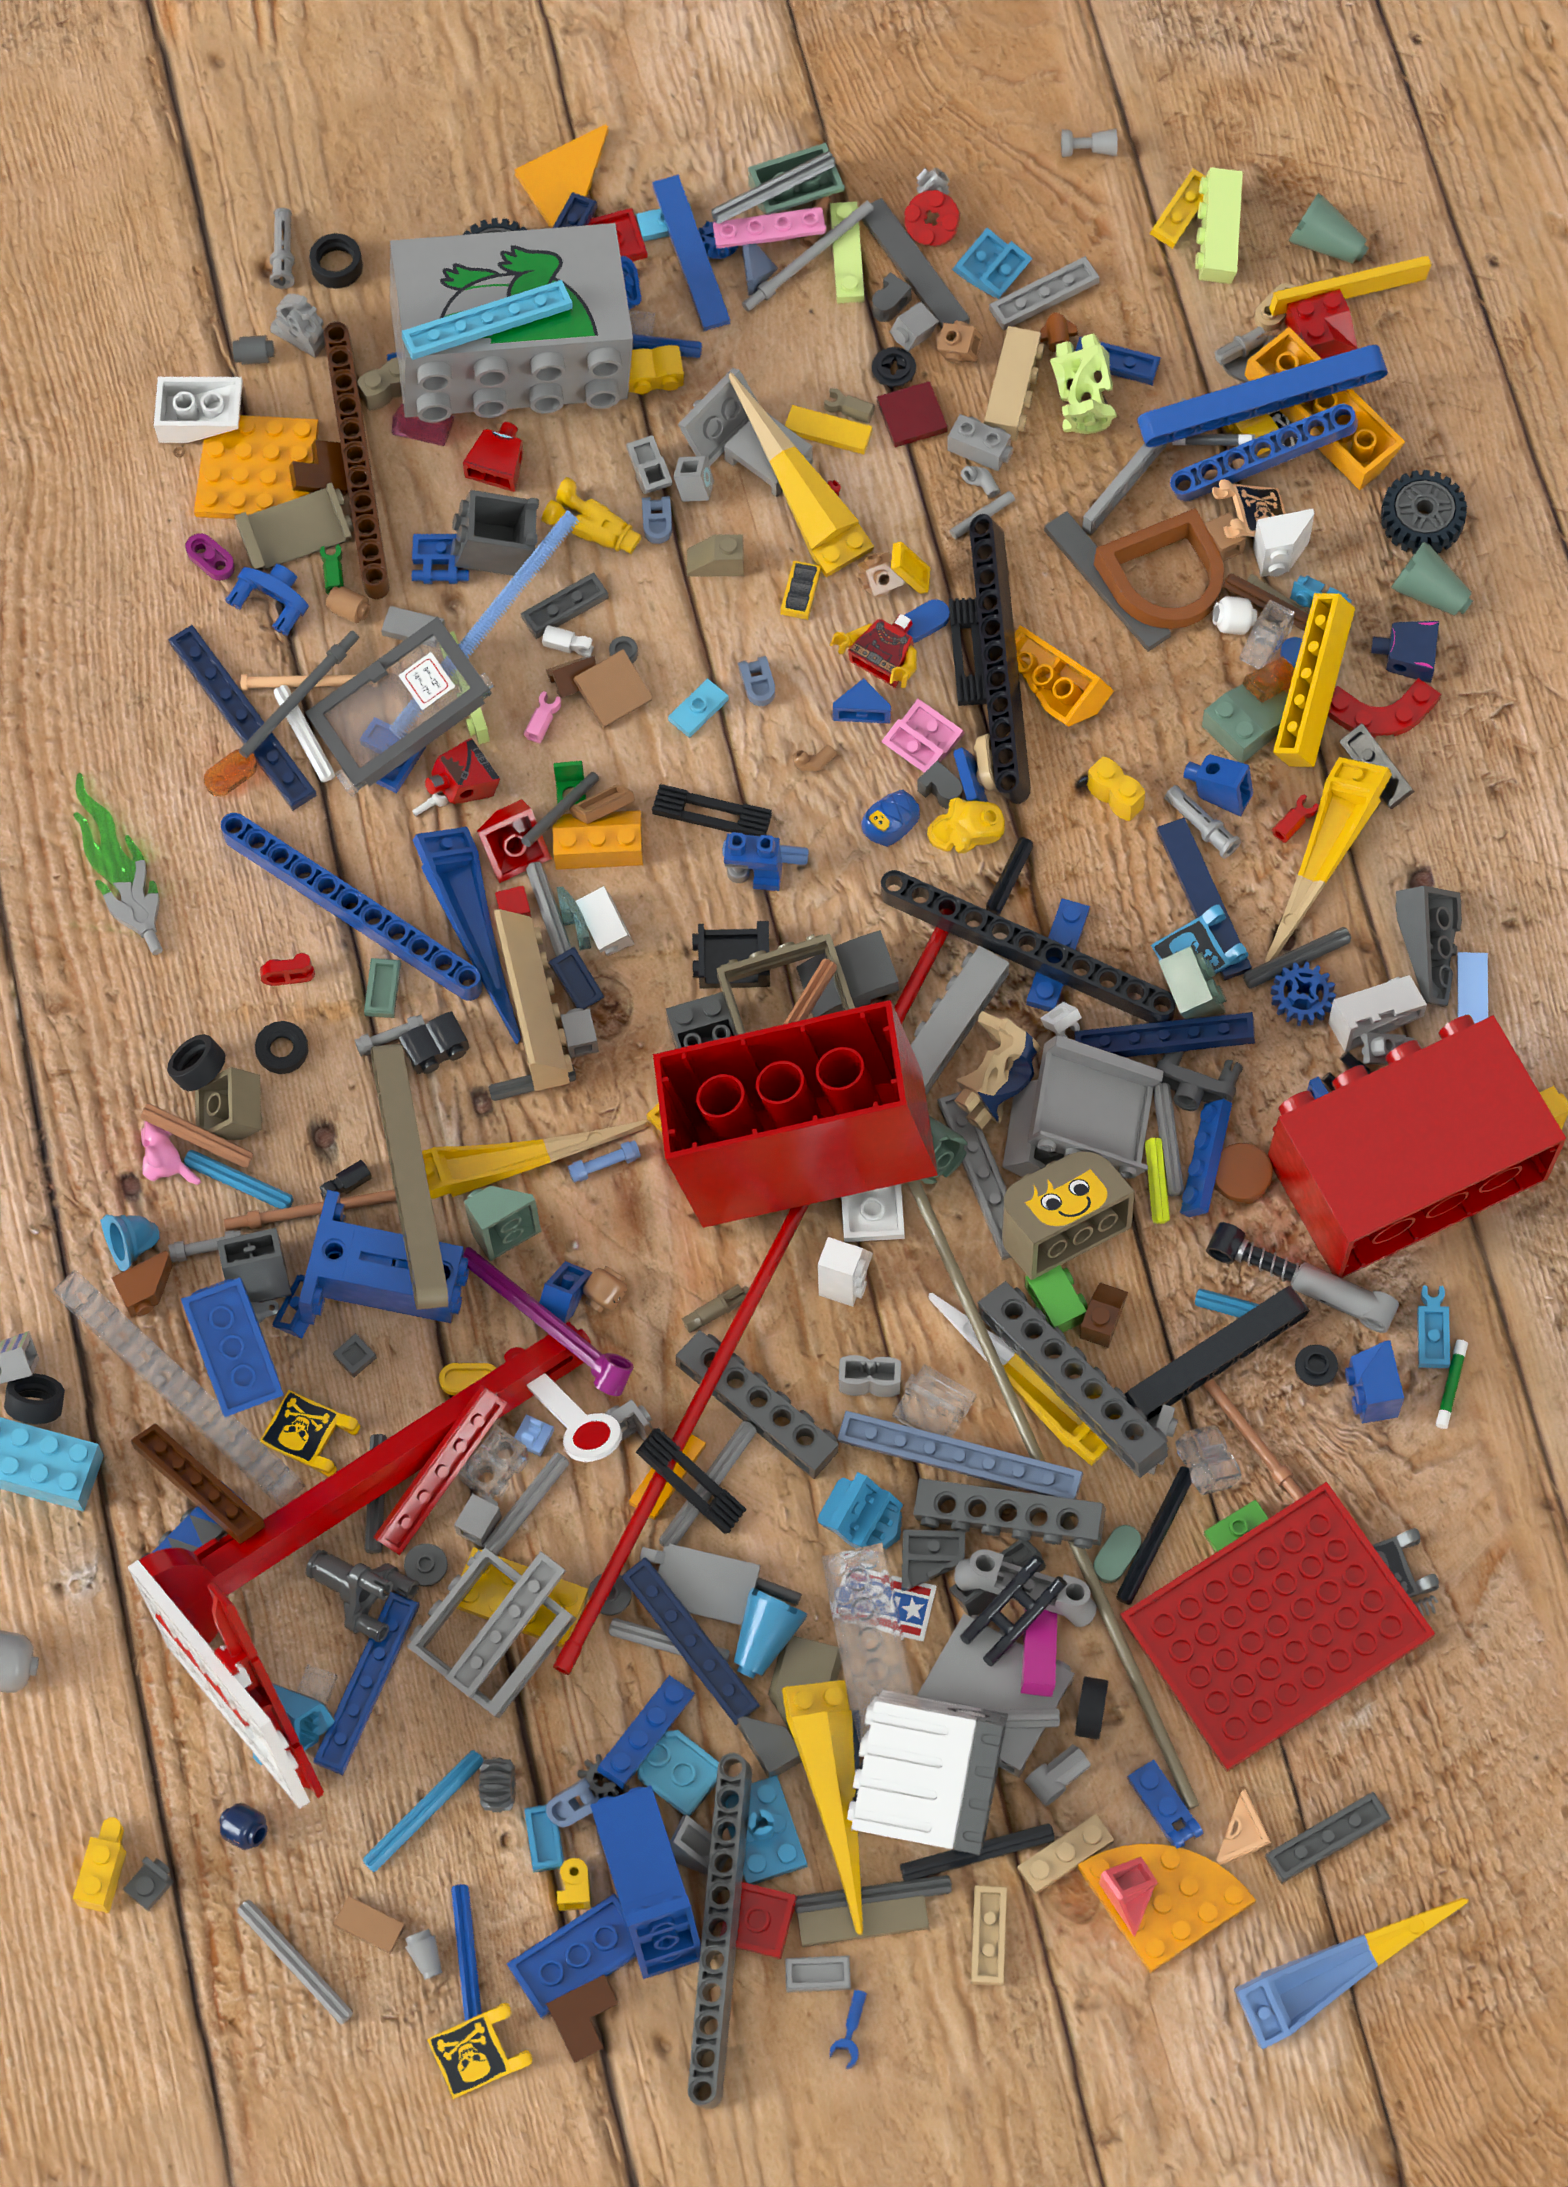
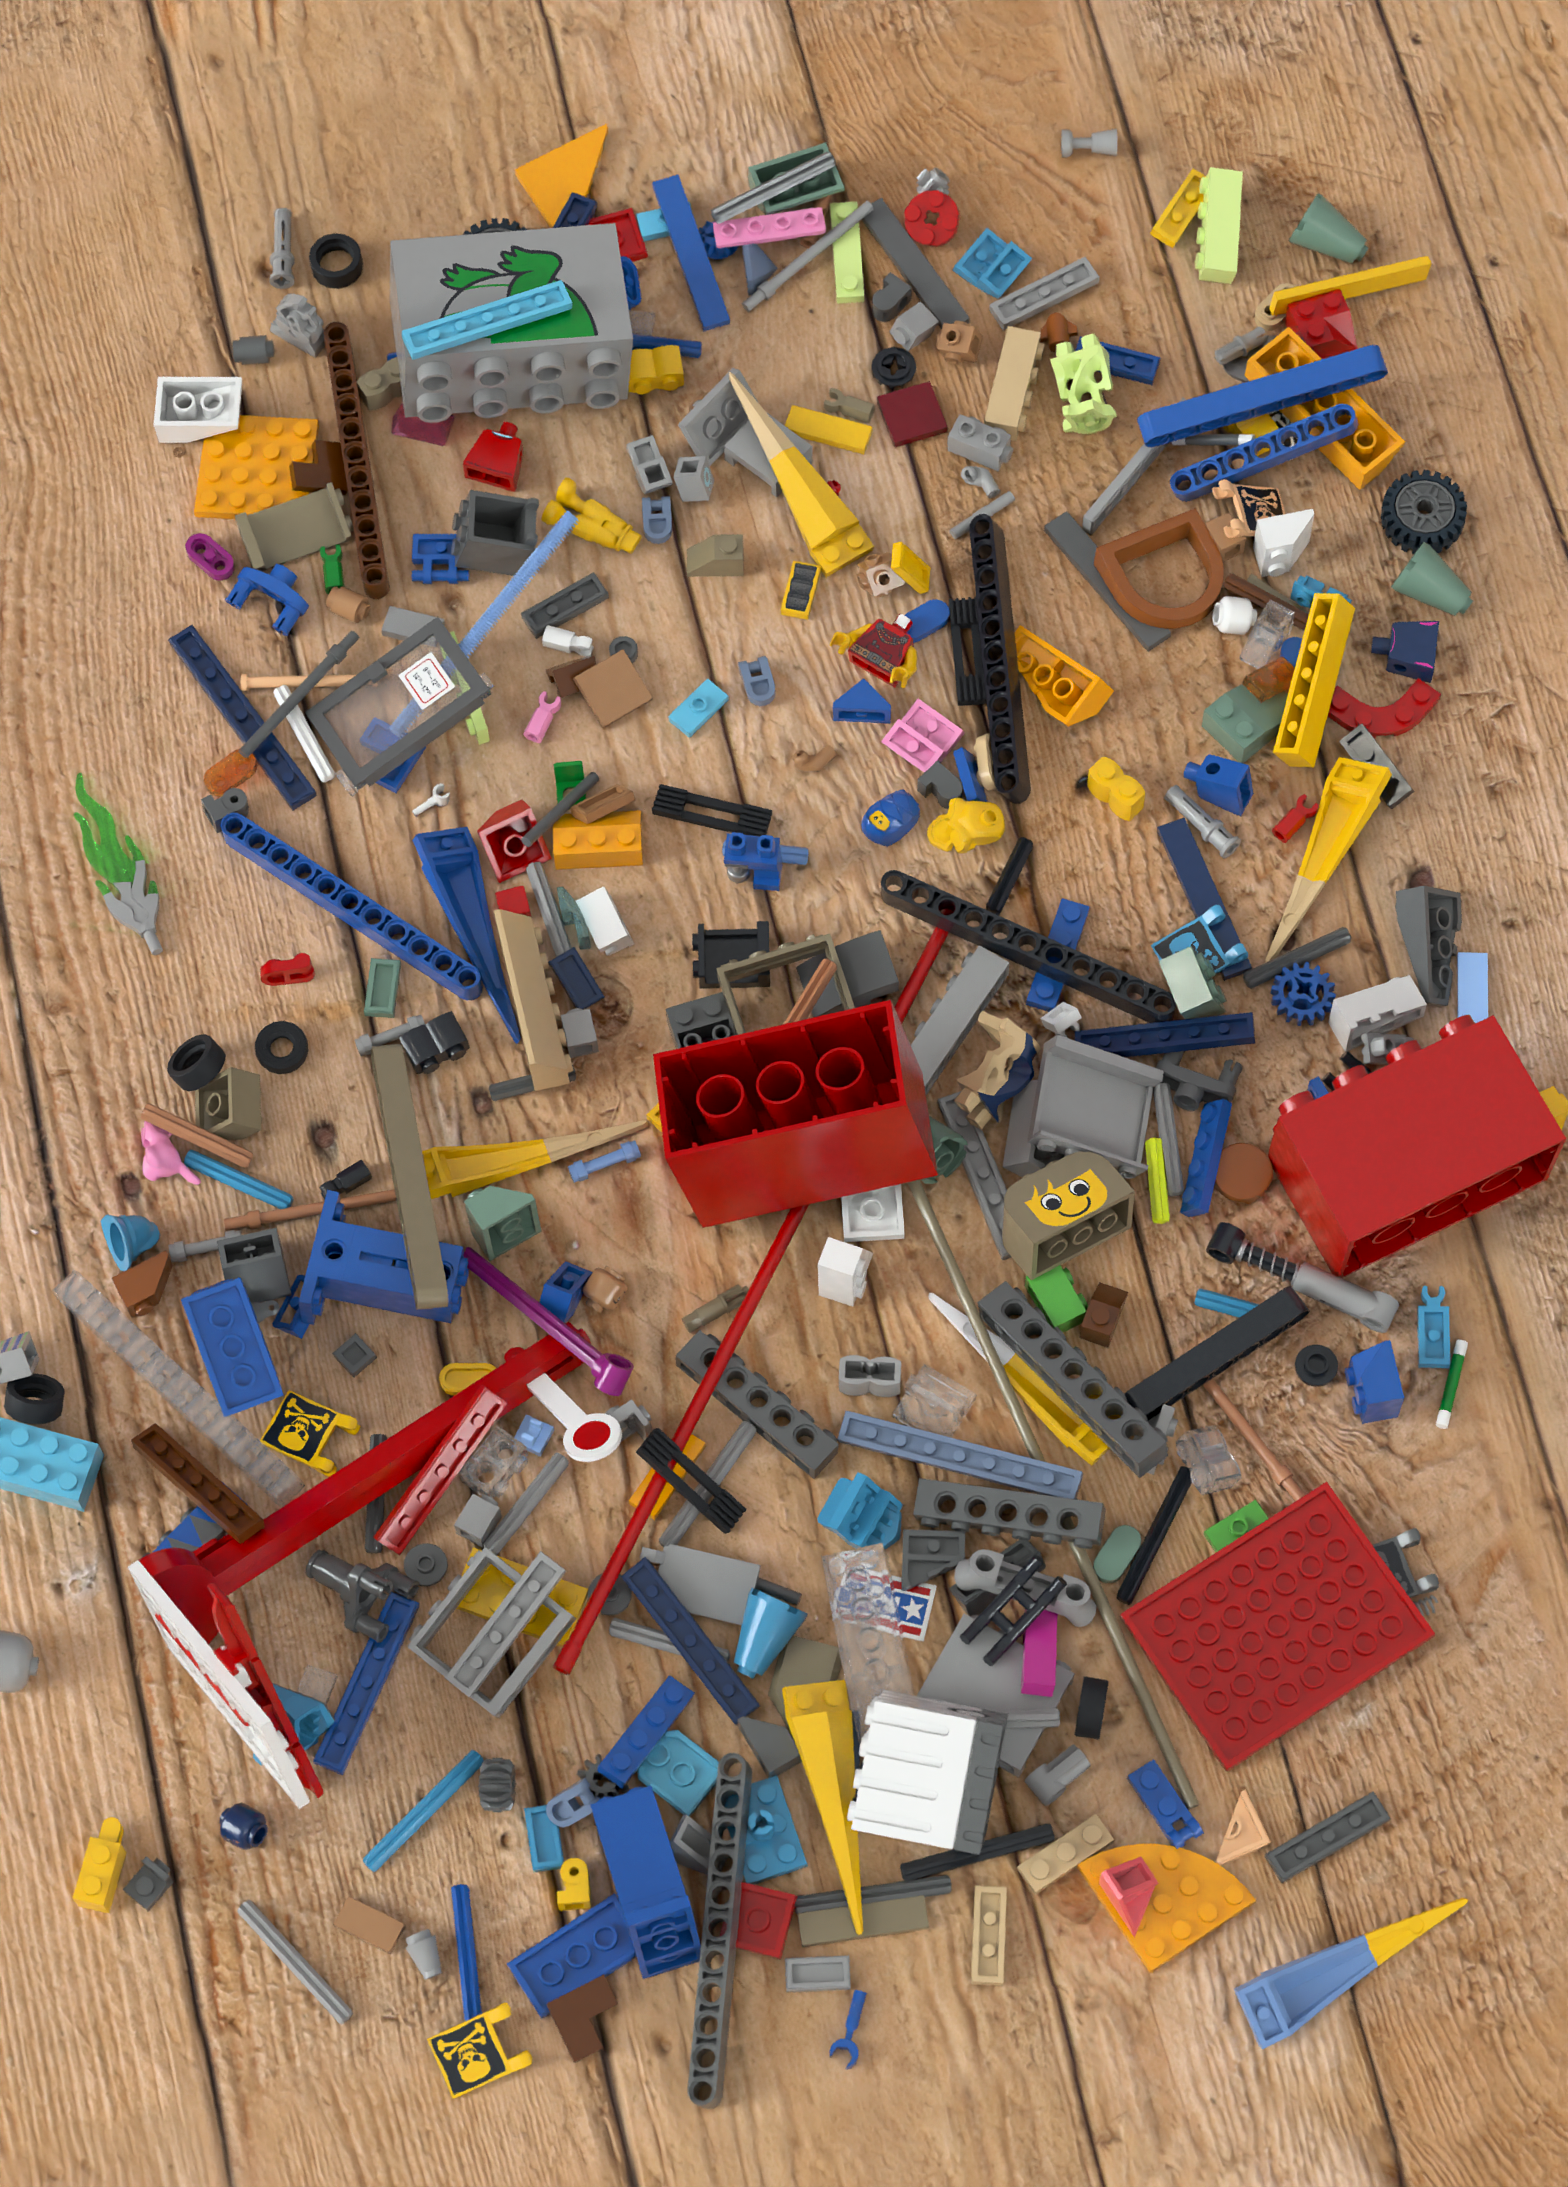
(232, 801): none -> dark grey leg
(463, 774): red torso -> none

